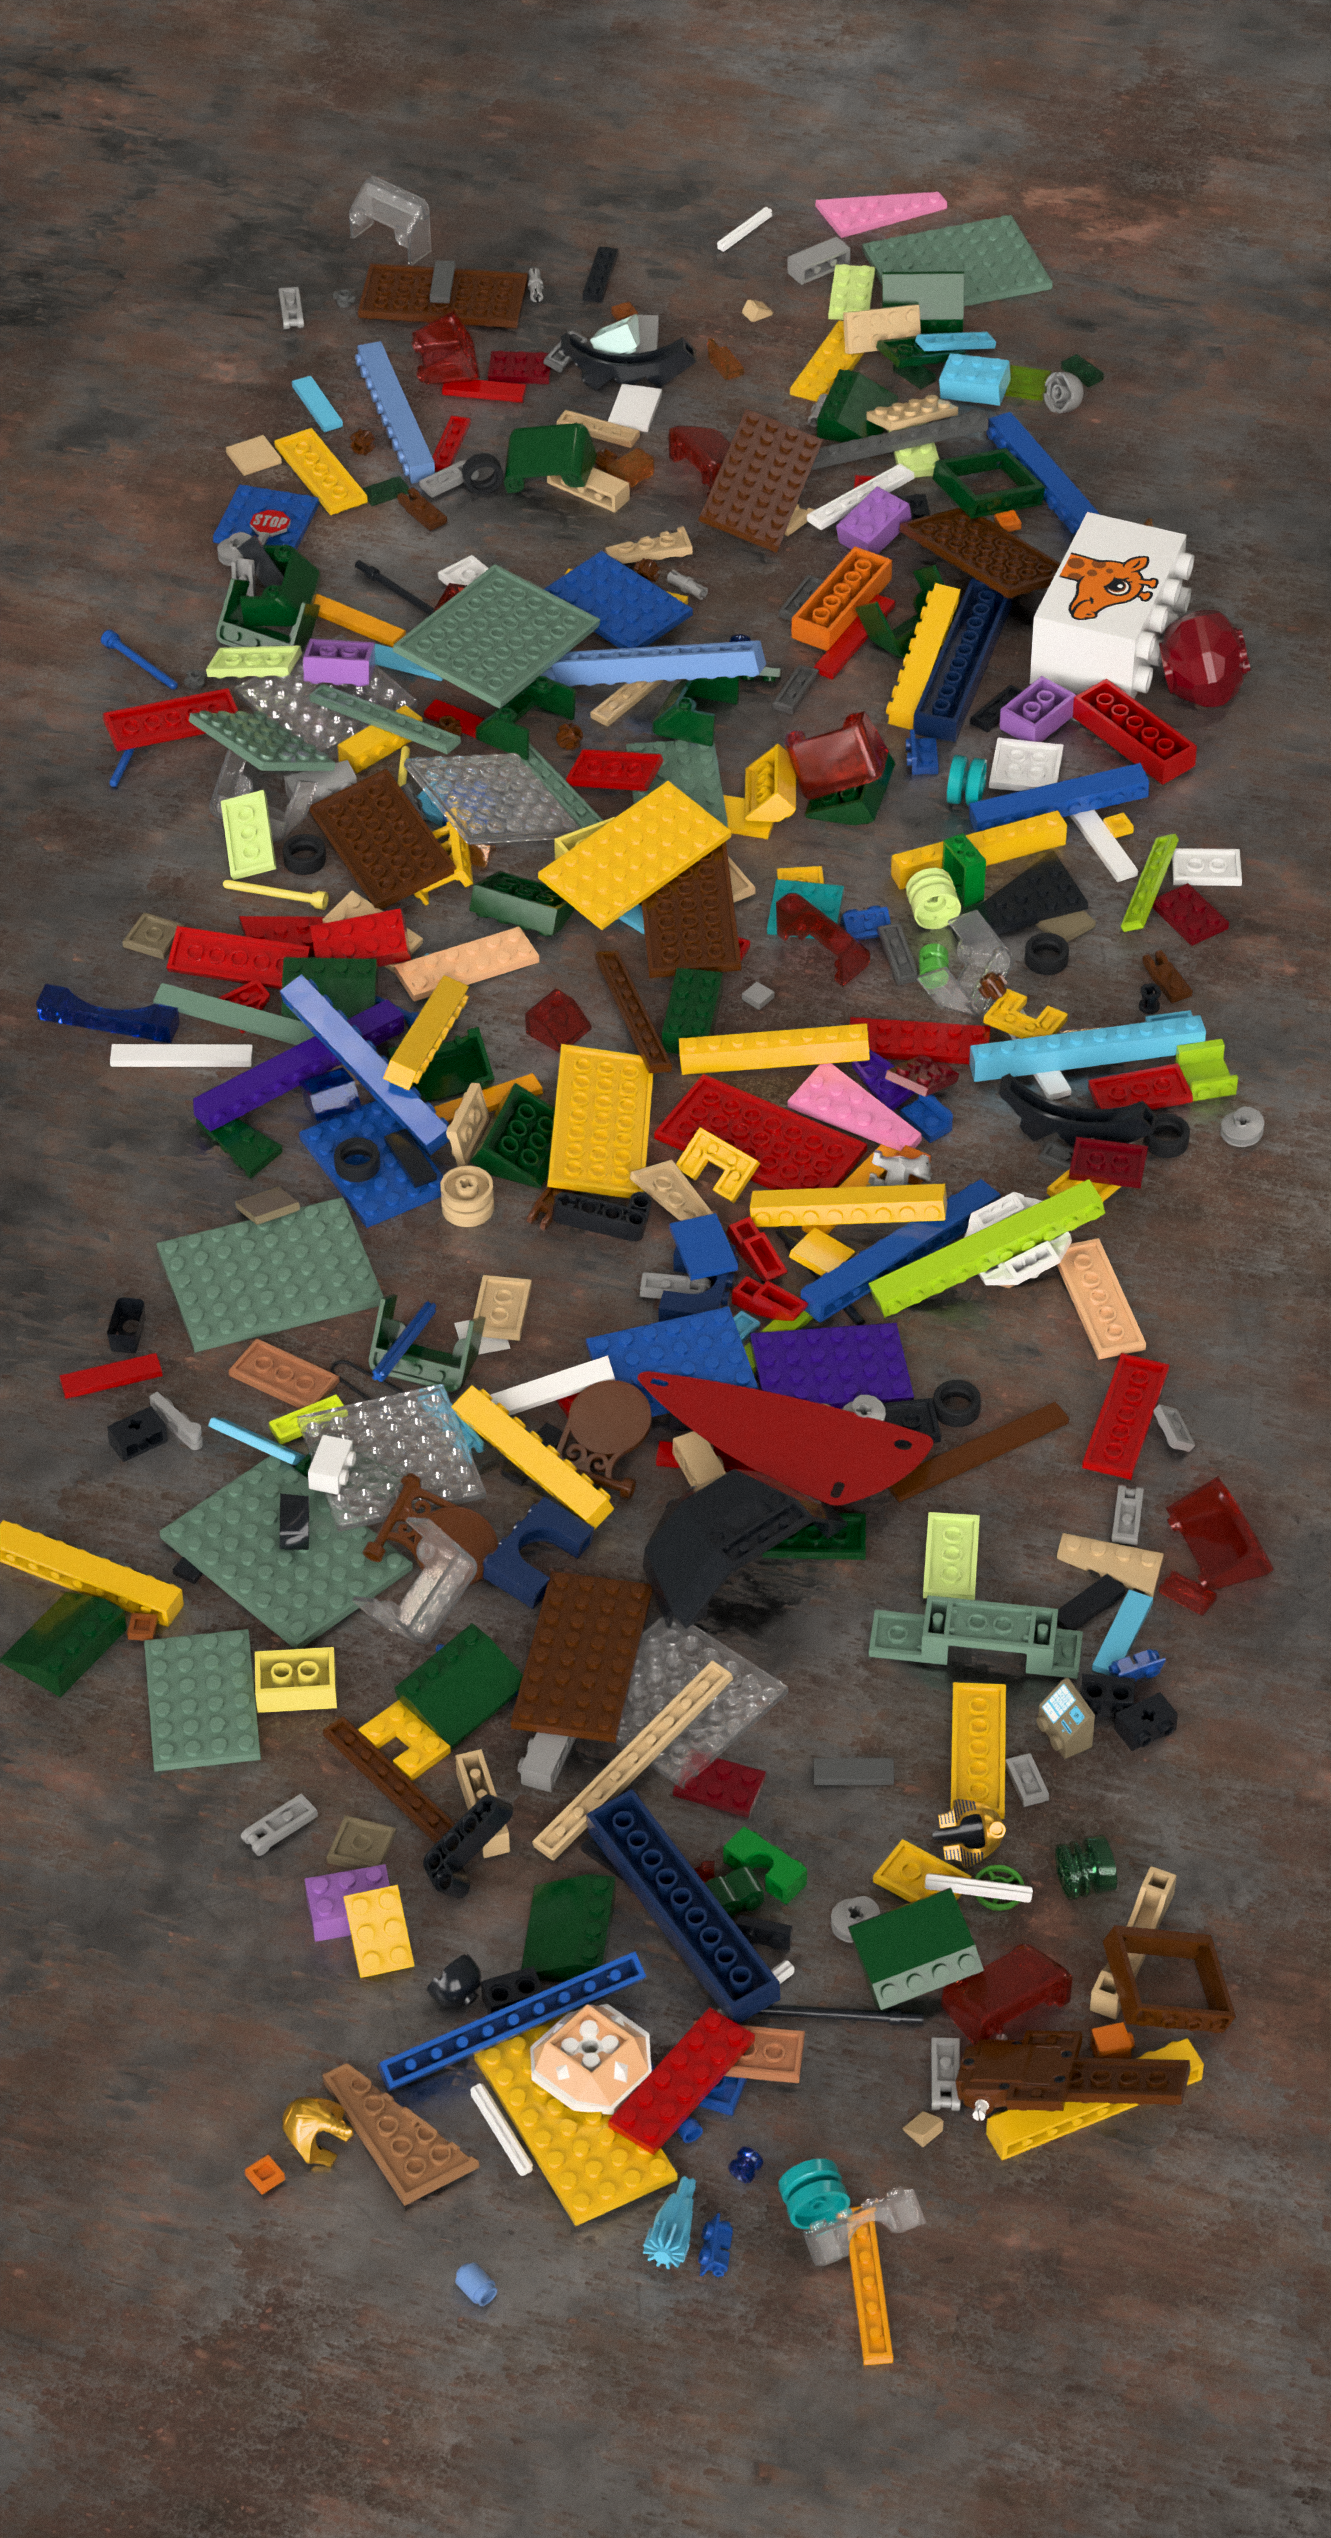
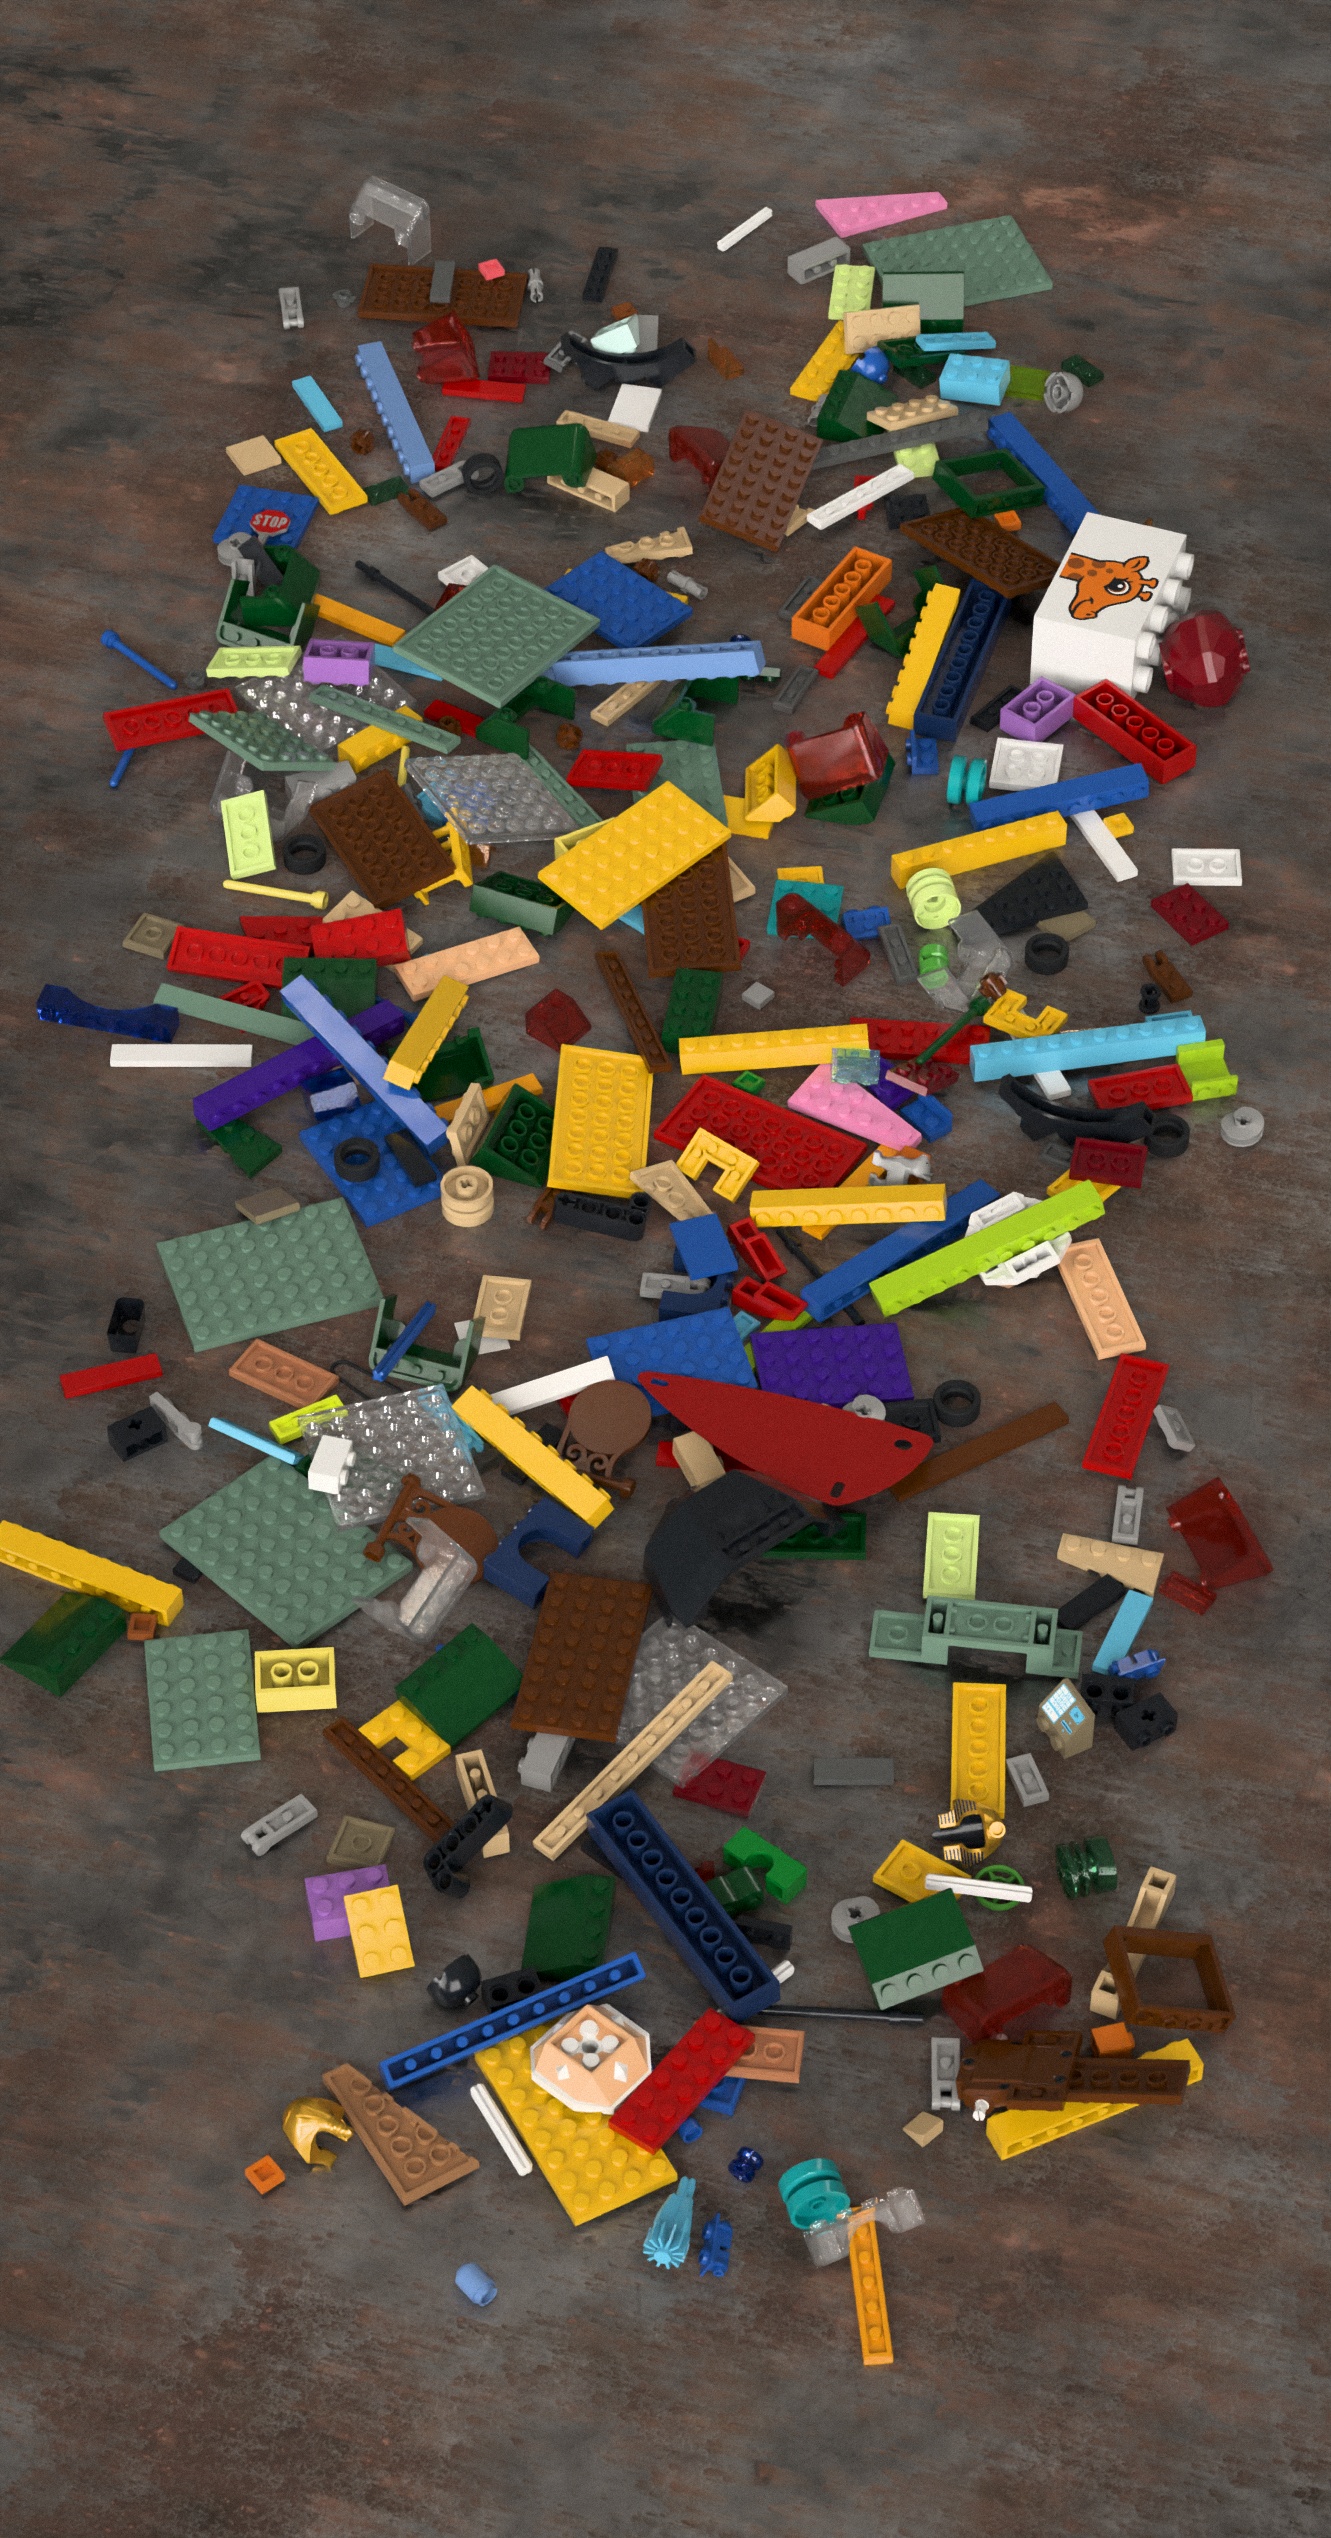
(294, 1522): black piece -> none
(491, 269): none -> coral tile
(749, 1082): none -> green tile
(756, 310): tan slope -> none
(820, 1252): yellow tile -> none
(855, 1066): none -> clear light blue brick
(873, 366): none -> blue cylinder
(873, 521): medium lavender brick -> none
(966, 869): green window -> none
(978, 1007): none -> dark green piece
(1149, 882): lime tile -> none

